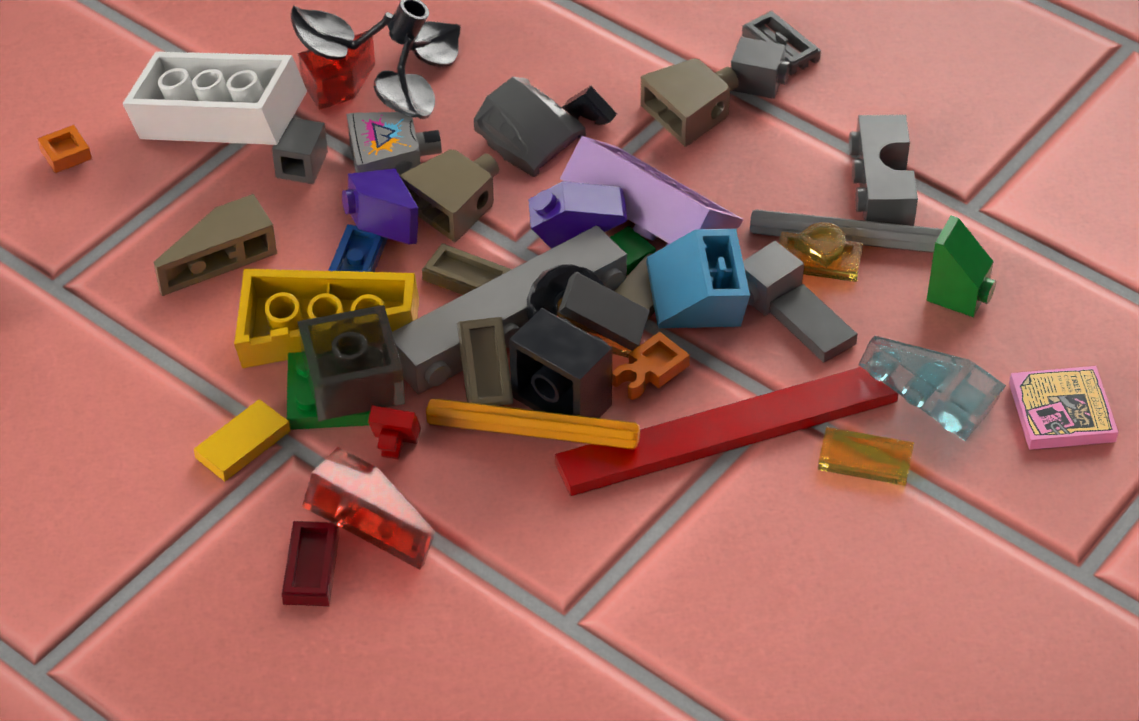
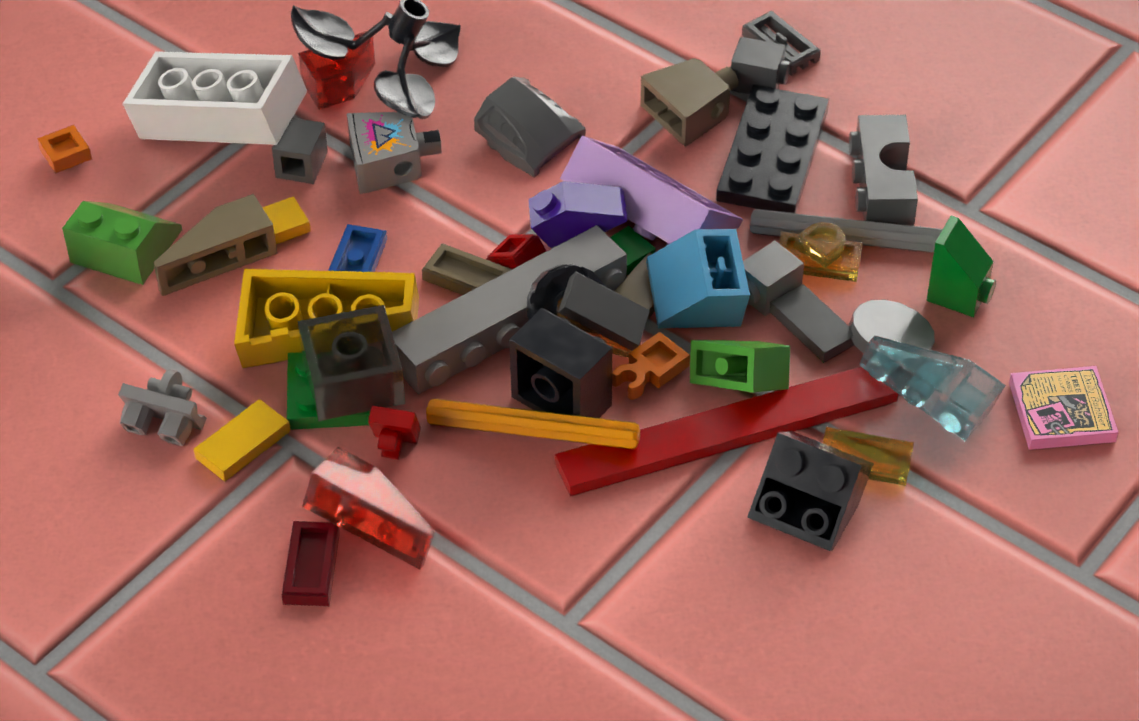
(117, 240): none -> bright green slope
(162, 400): none -> light grey hips
(287, 219): none -> yellow tile
(382, 205): dark purple slope -> none
(452, 191): dark tan torso -> none
(485, 361): dark tan tile -> none
(517, 250): none -> red slope
(590, 106): black tile -> none
(740, 365): none -> bright green slope
(772, 150): none -> black plate
(809, 489): none -> black slope
(890, 321): none -> tile

